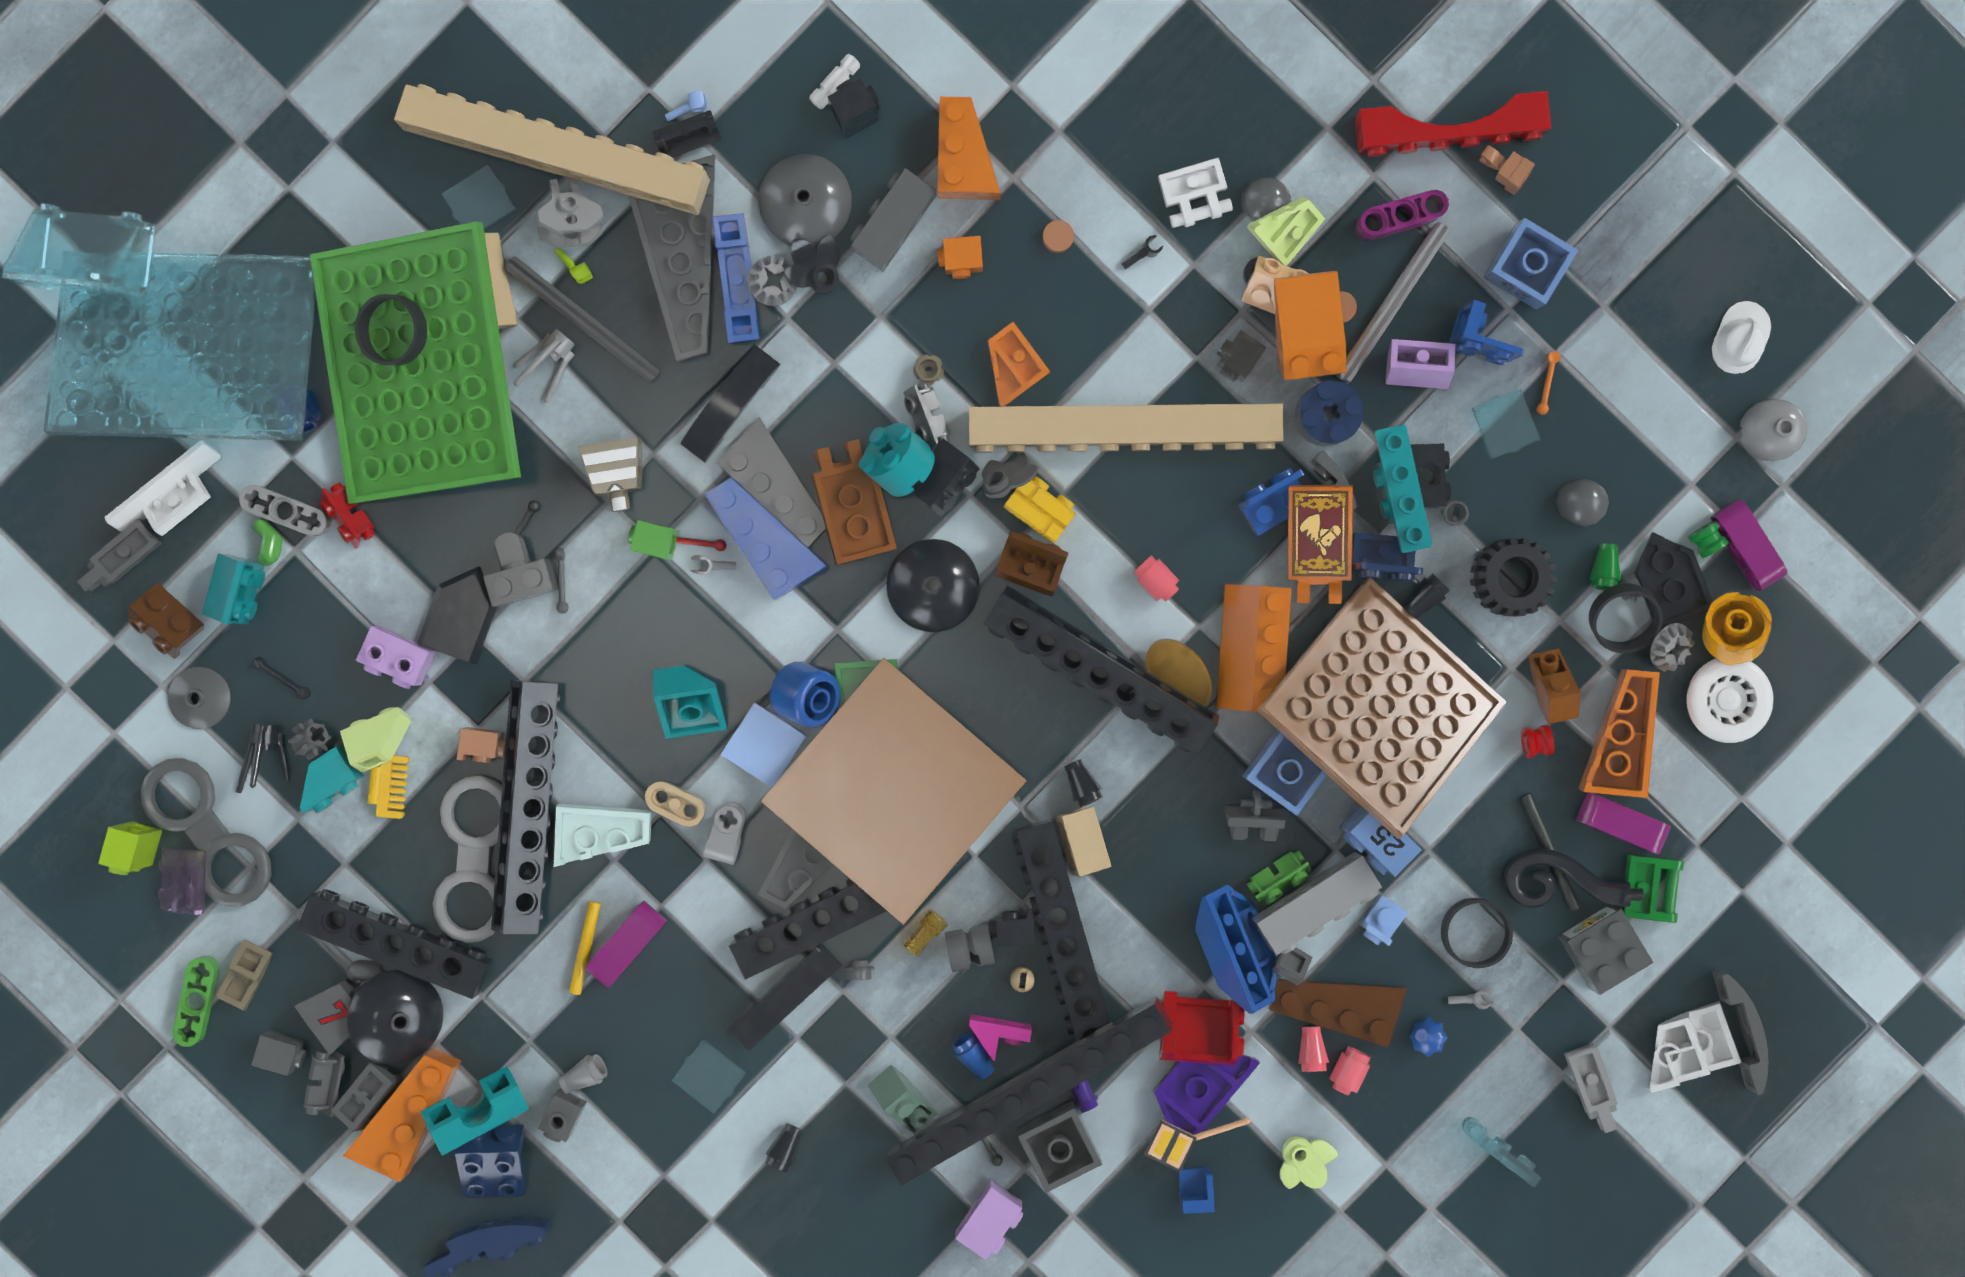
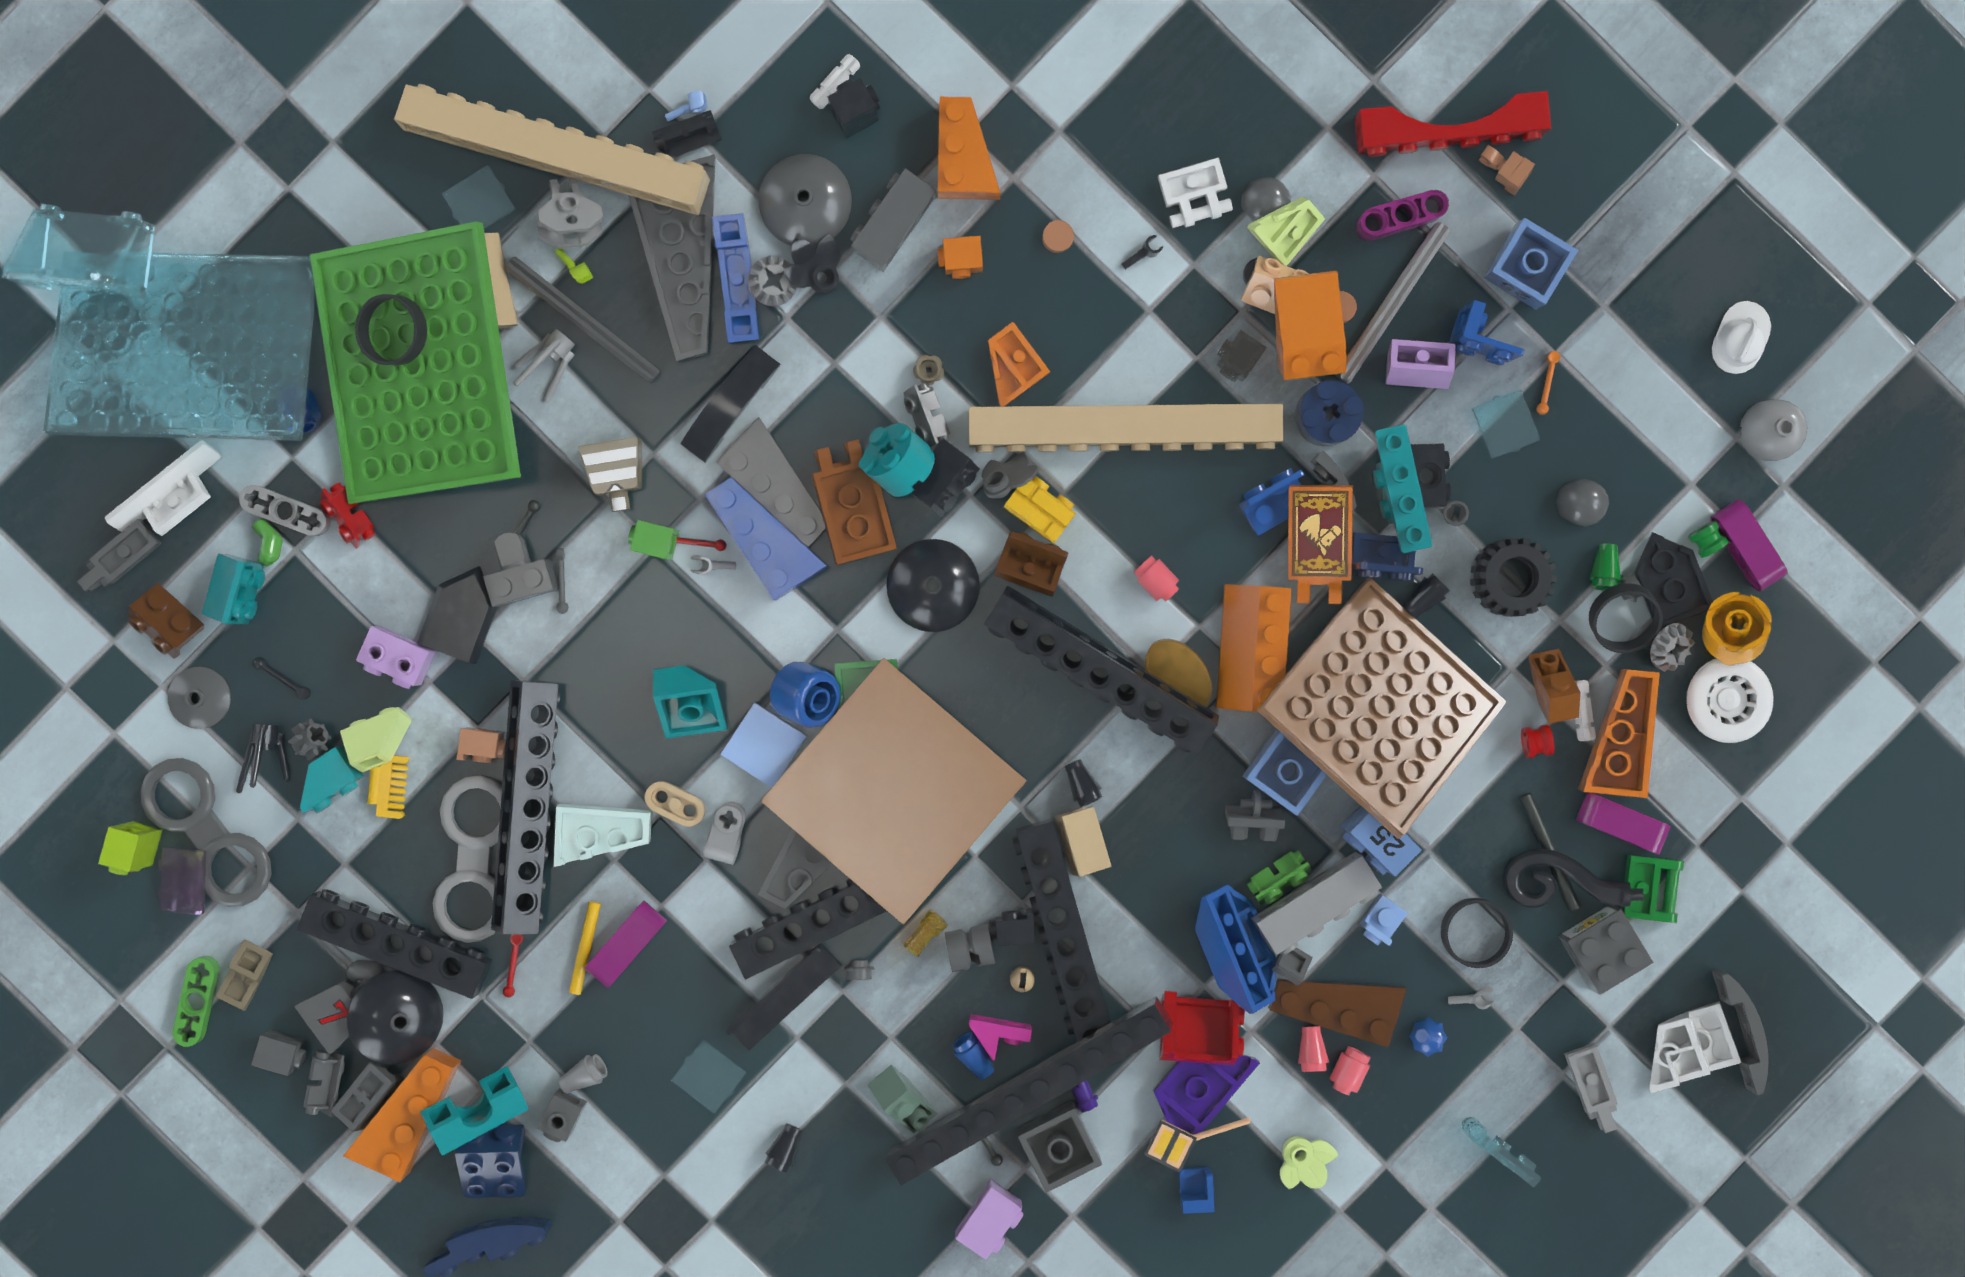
(516, 940): none -> red hinge
(1585, 731): none -> white axle

